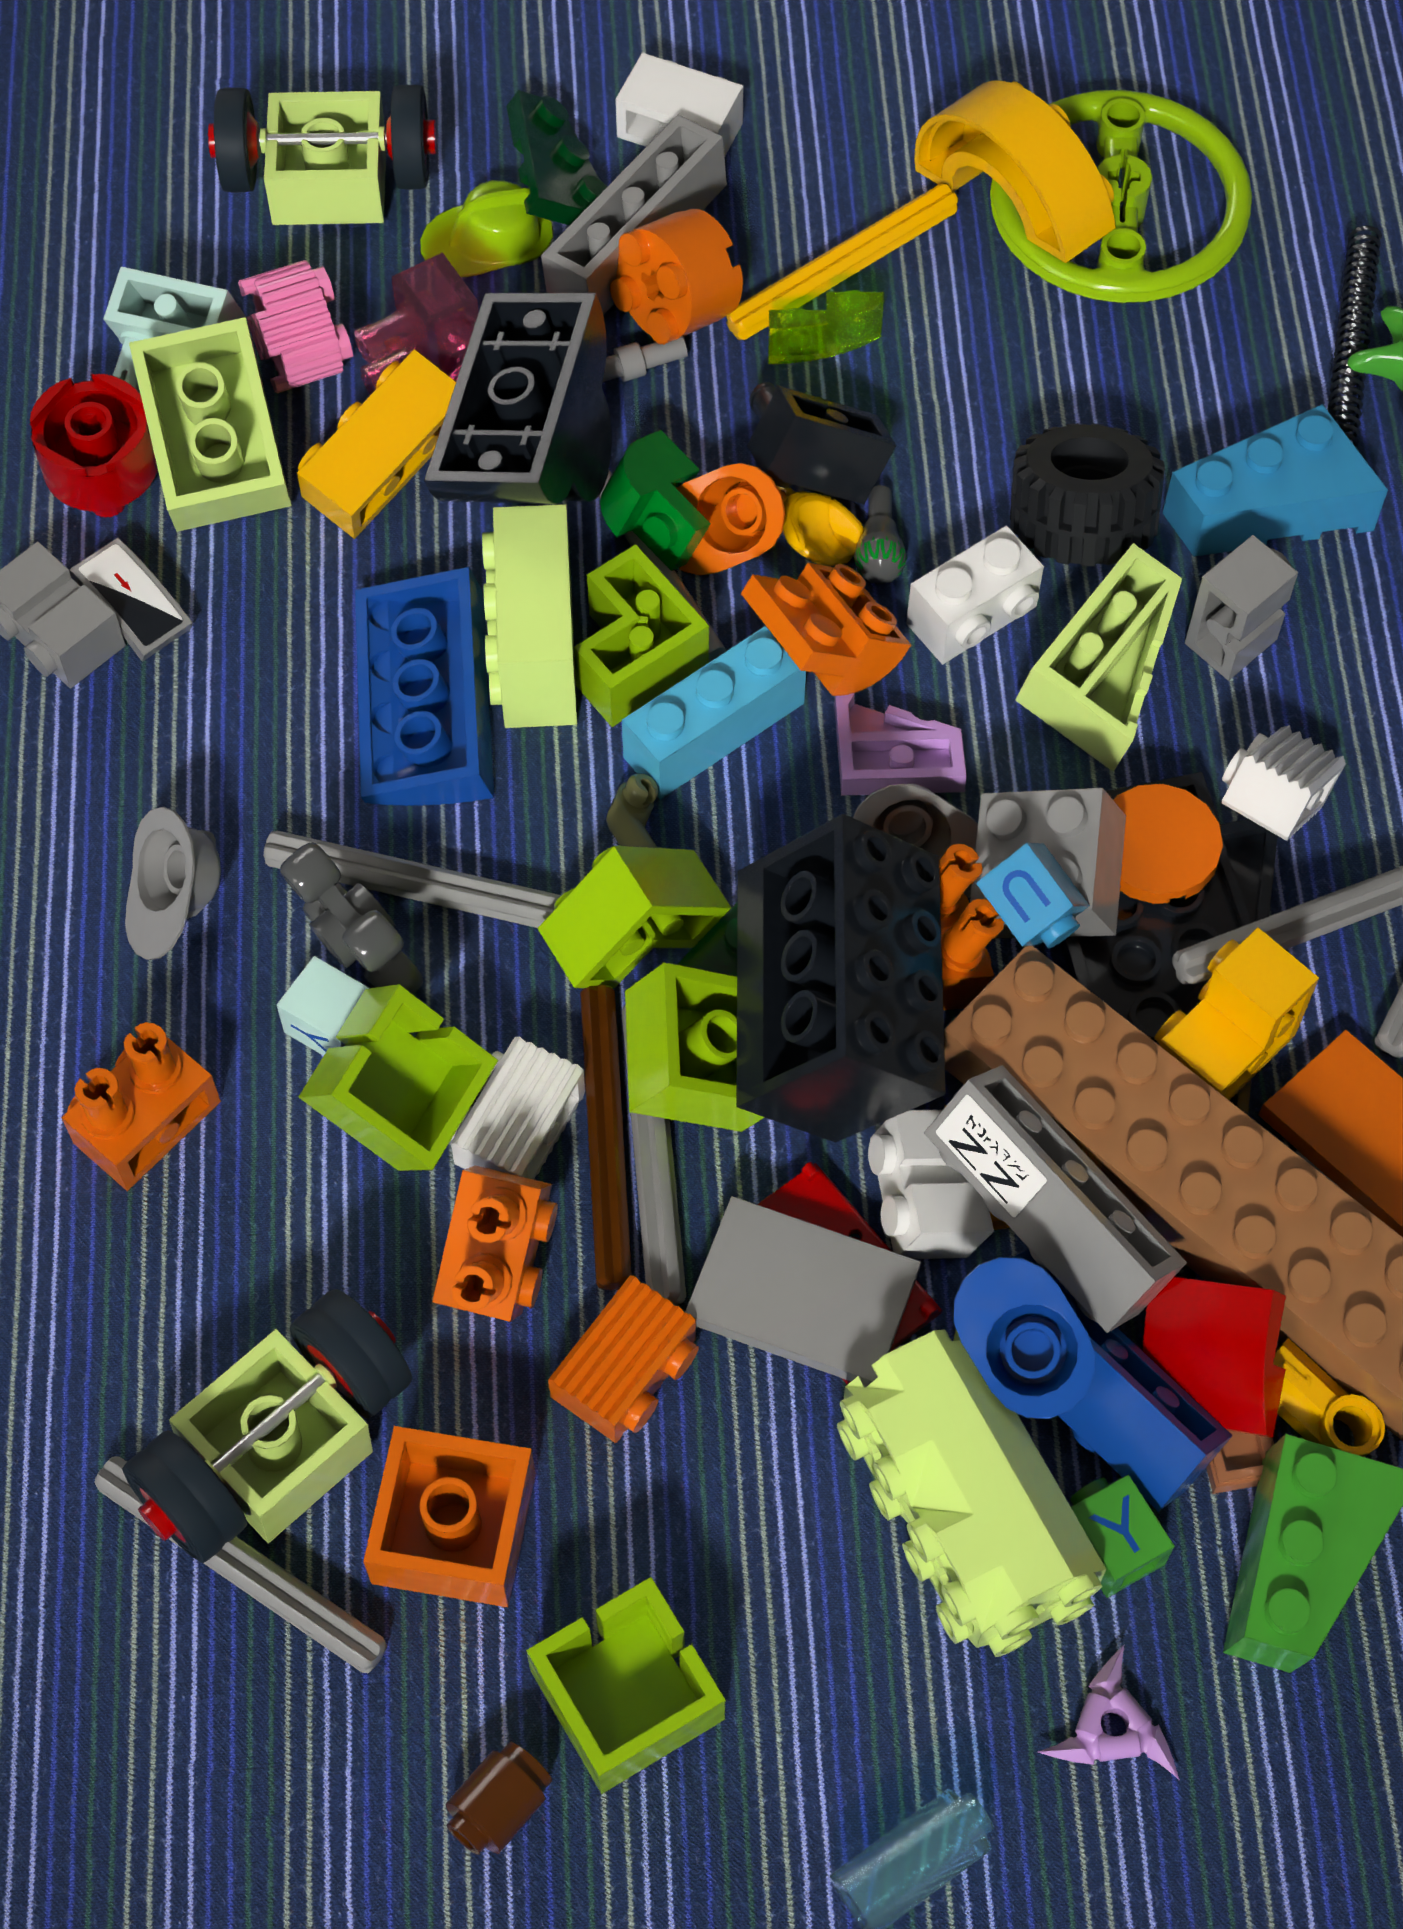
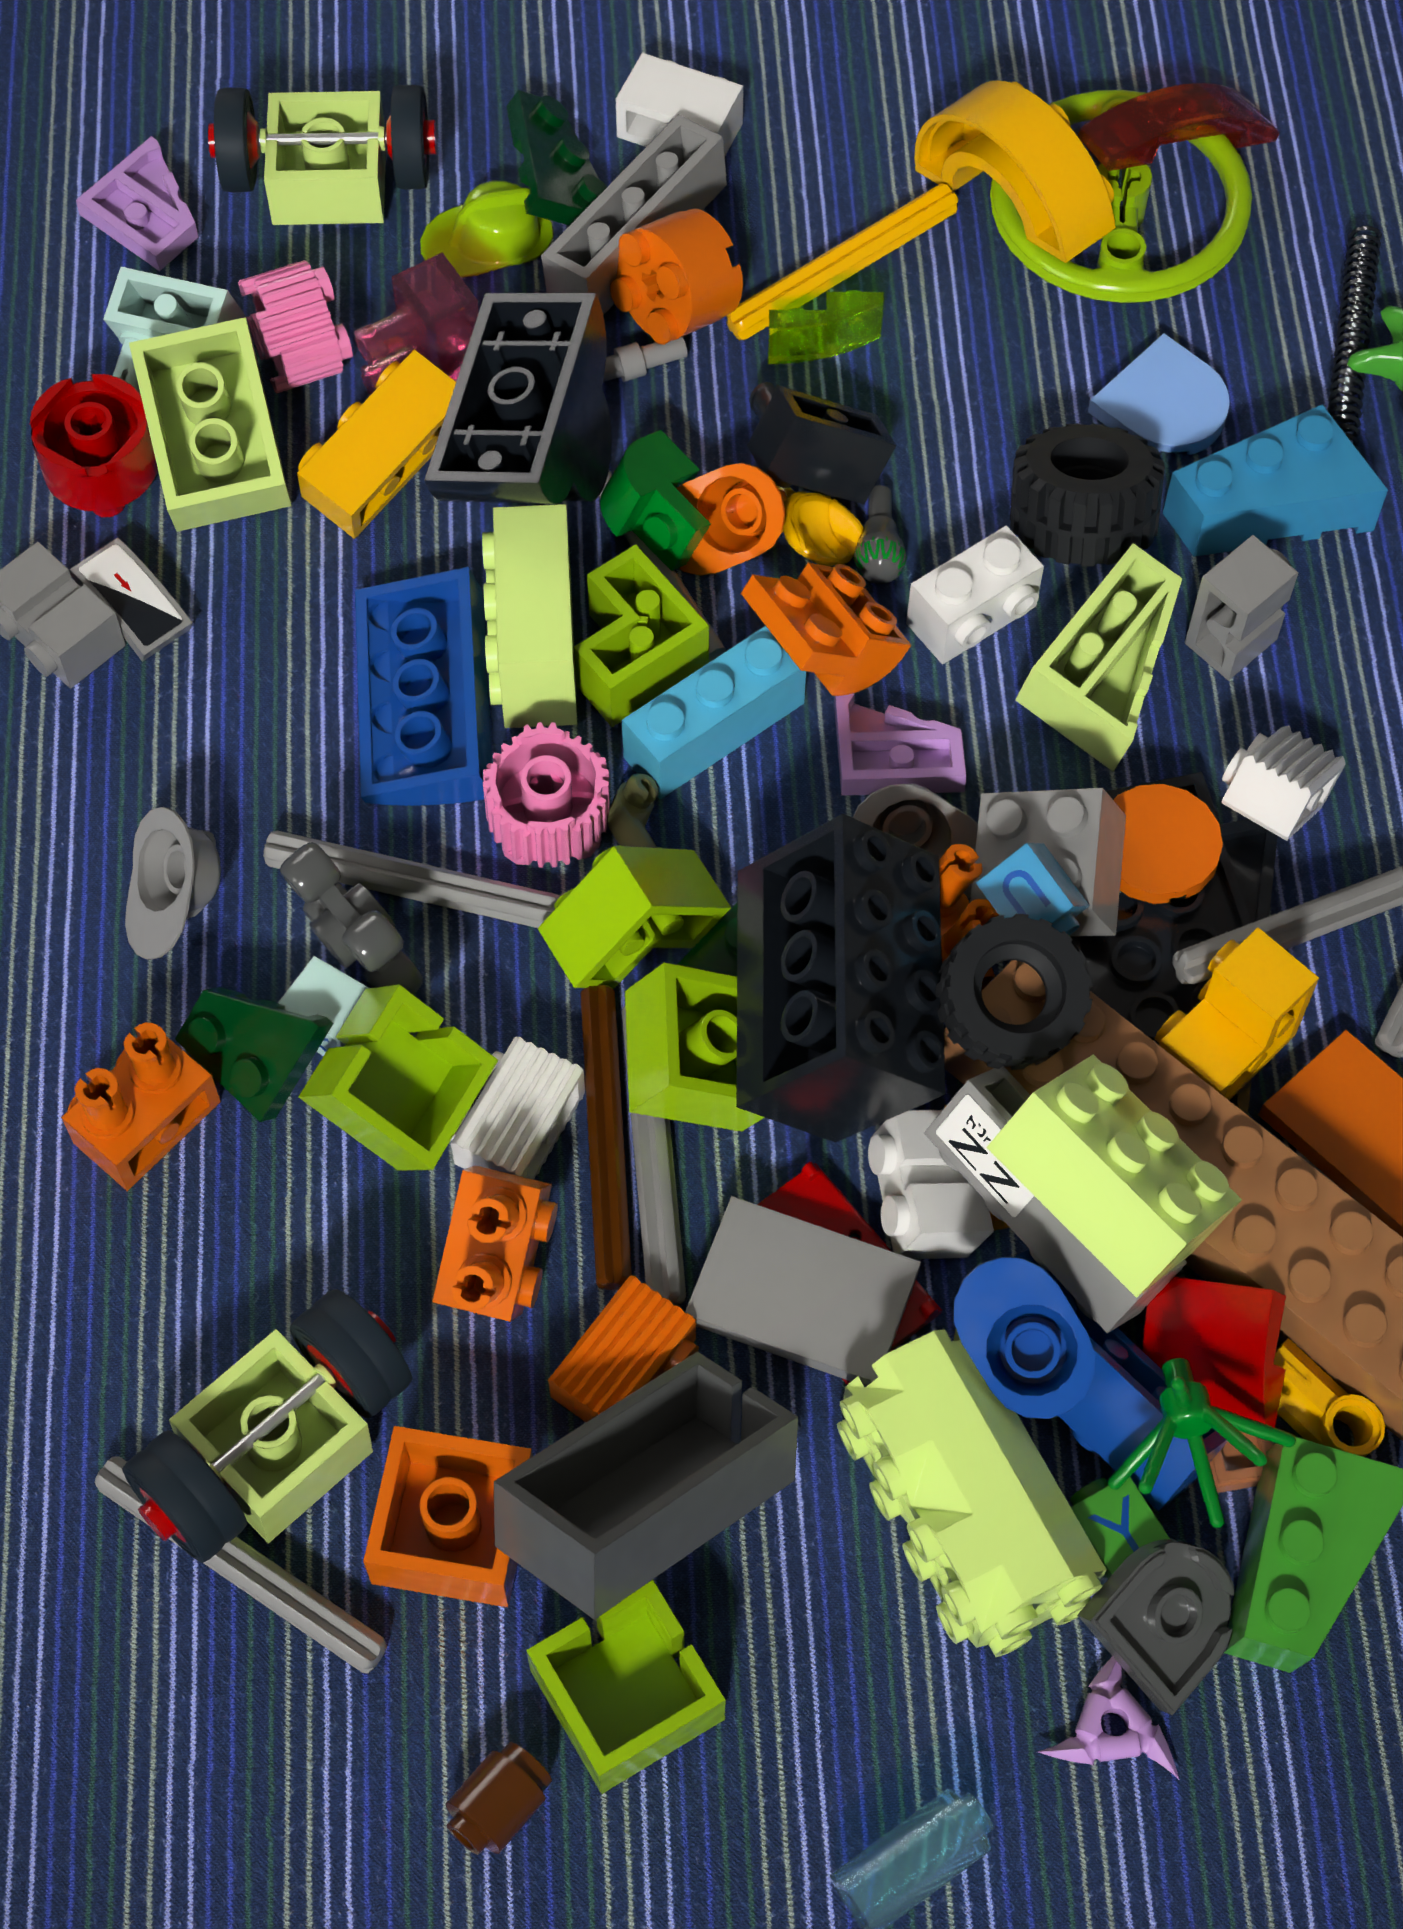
(141, 207): none -> lavender wing
(252, 1046): none -> dark green wing
(547, 797): none -> bright pink brick
(644, 1483): none -> dark grey piece
(1050, 956): none -> black tyre
(1114, 1173): none -> yellowish green brick
(1136, 128): none -> clear red slope
(1164, 1618): none -> dark grey tile
(1166, 399): none -> light blue tile
(1189, 1416): none -> green plant

